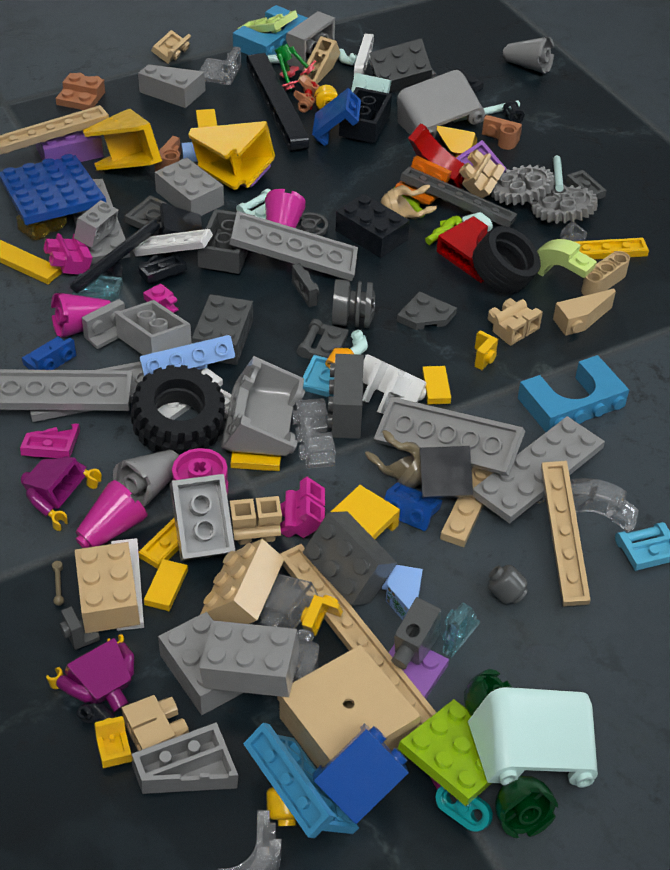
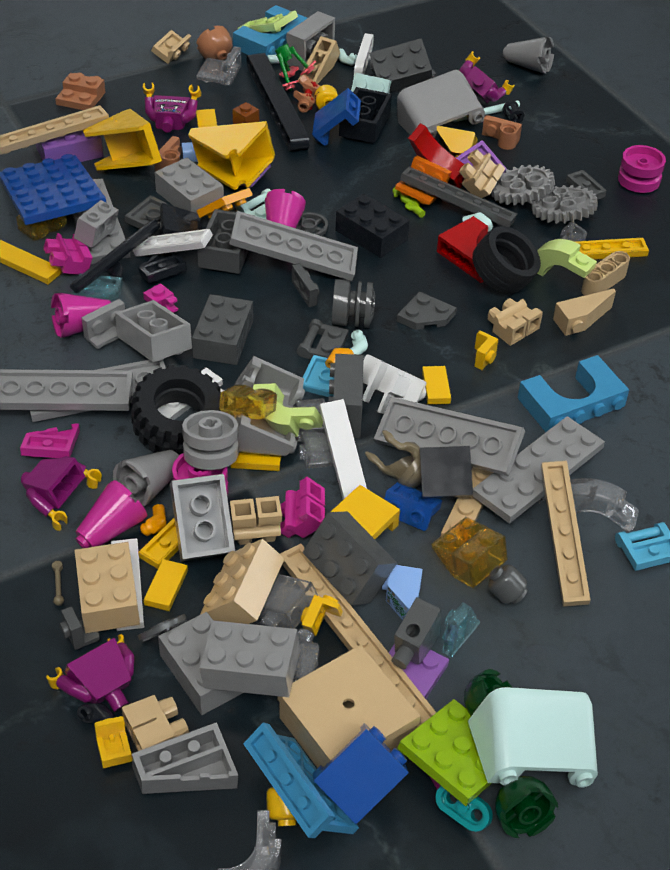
(50, 355): blue bracket -> none
(156, 522): none -> light orange arm
(162, 627): none -> dark grey wheel
(171, 111): none -> magenta torso
(172, 84): light grey wedge -> none
(192, 355): light blue bracket -> none
(210, 440): none -> light grey wheel
(215, 43): none -> nougat cylinder
(225, 203): none -> light orange plate
(245, 114): none -> dark orange brick
(247, 401): none -> clear yellow brick
(290, 419): none -> yellowish green arch
(342, 446): none -> white tile
(400, 205): tan hair -> none
(444, 226): lime animal -> none
(471, 551): none -> clear yellow slope
(481, 84): none -> magenta torso
(558, 173): light aqua bar -> none
(641, 168): none -> dark pink wheel

